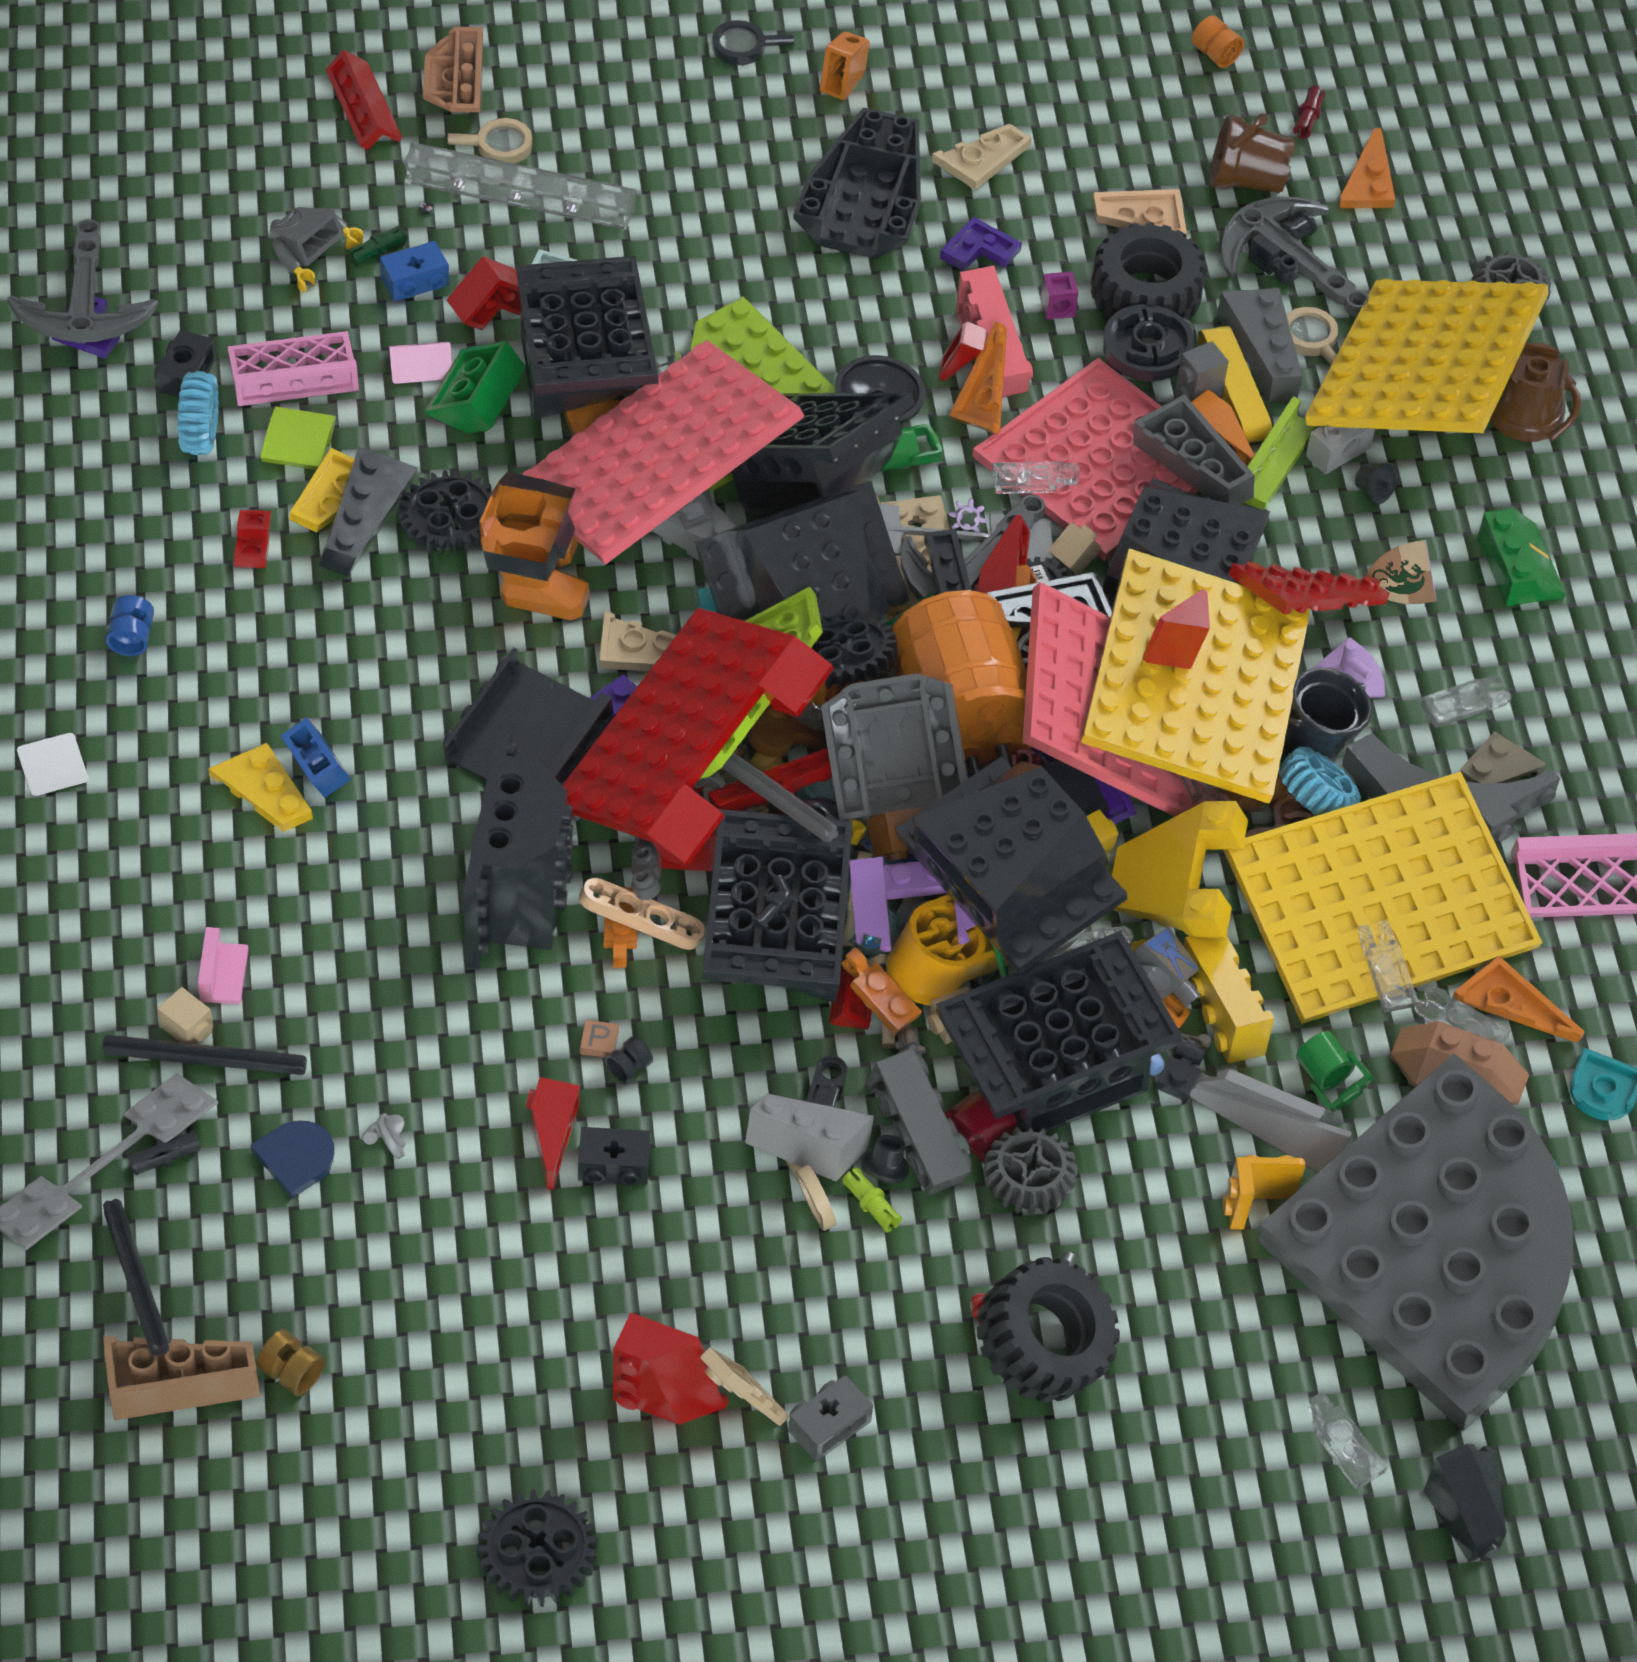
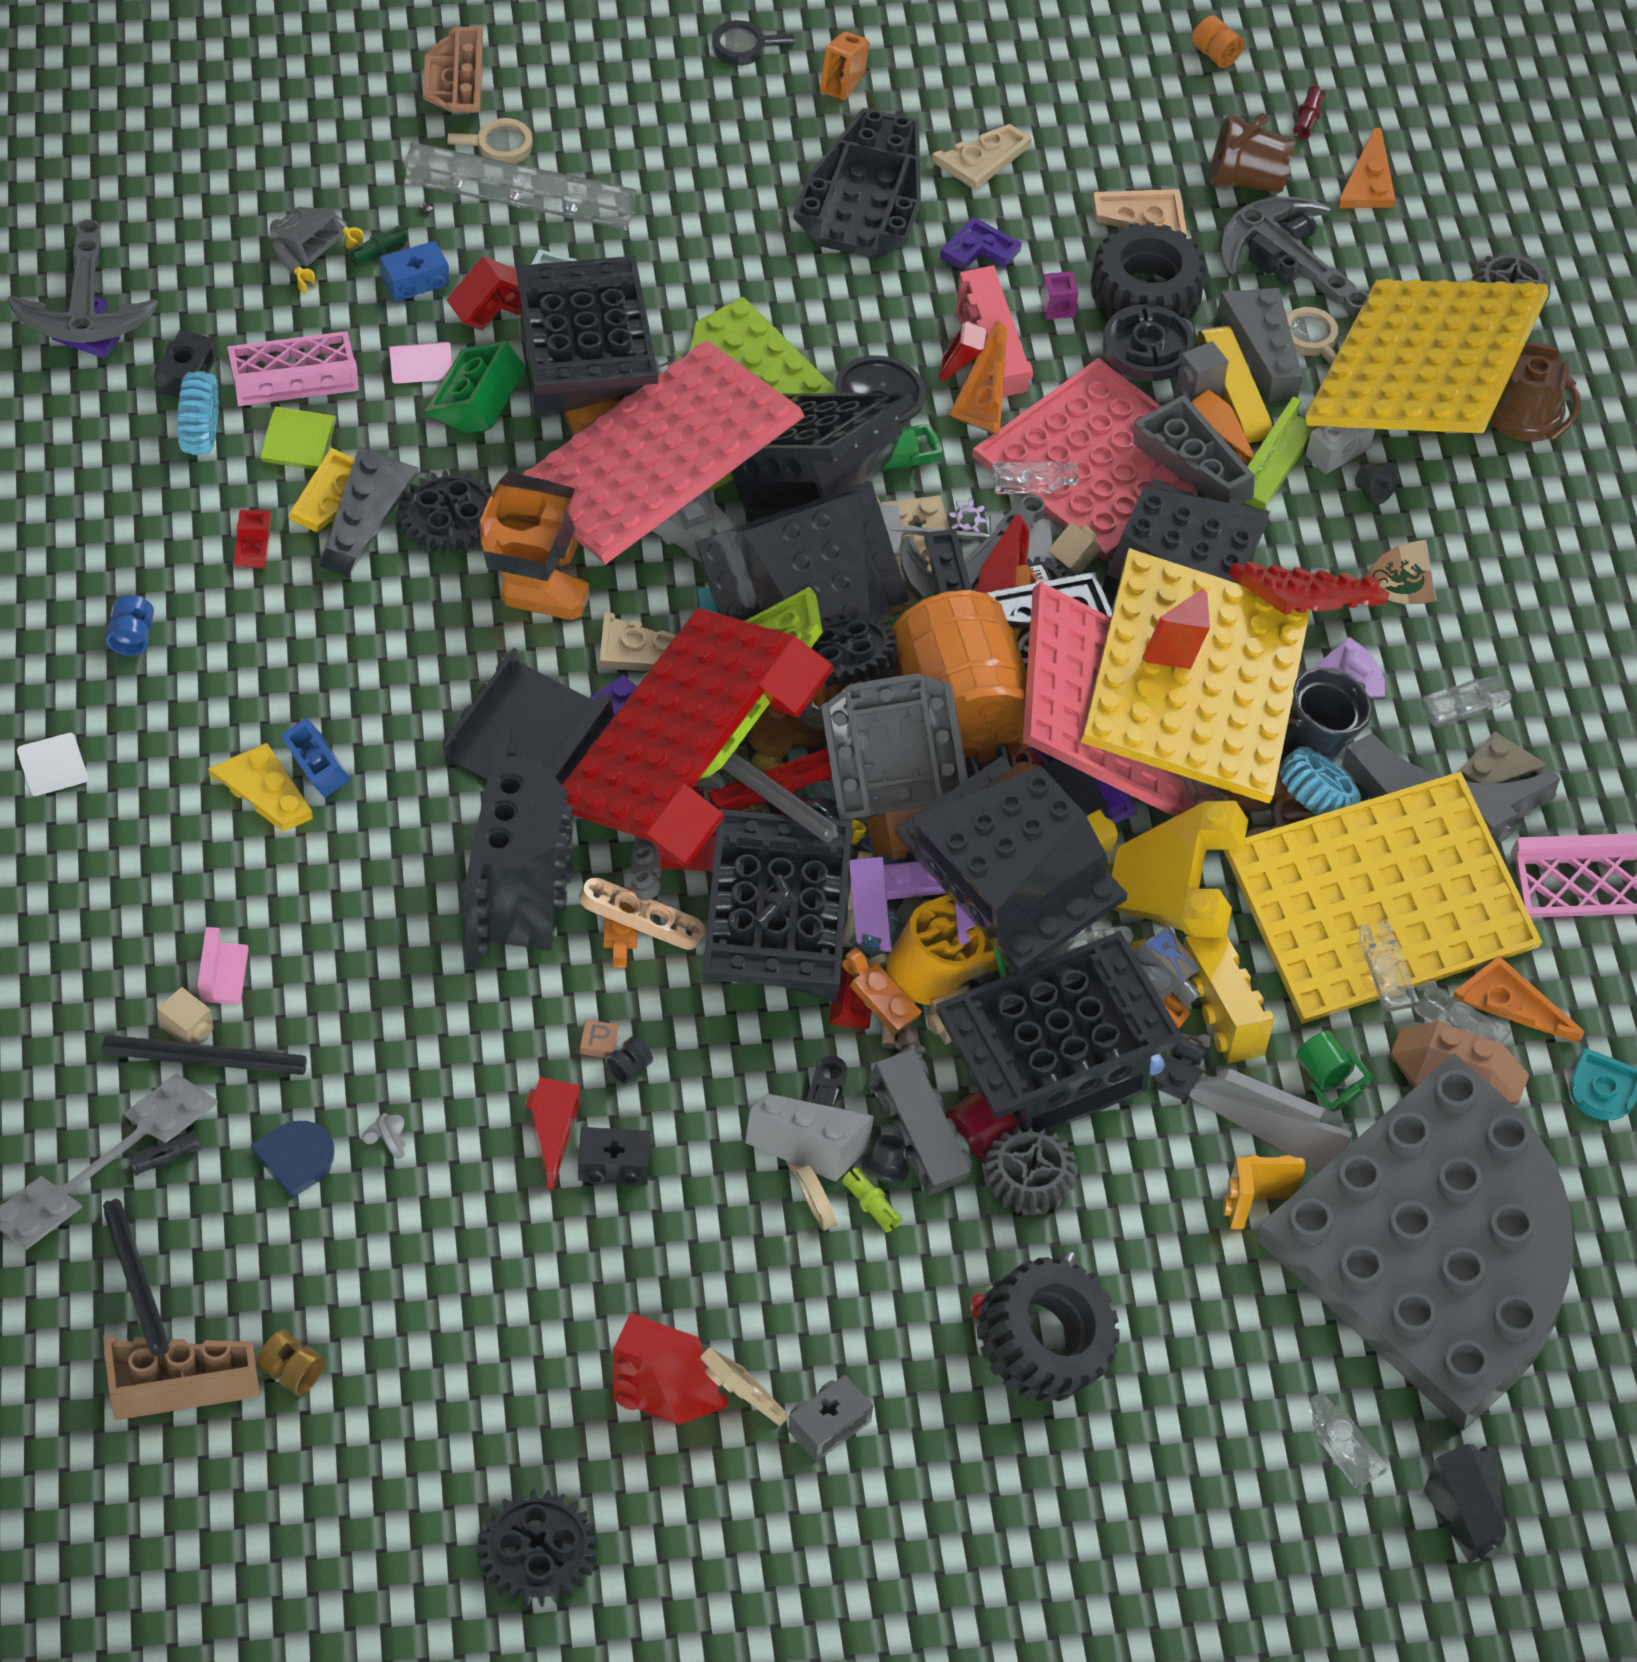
(362, 99): red panel -> none
(1518, 558): green slope -> none

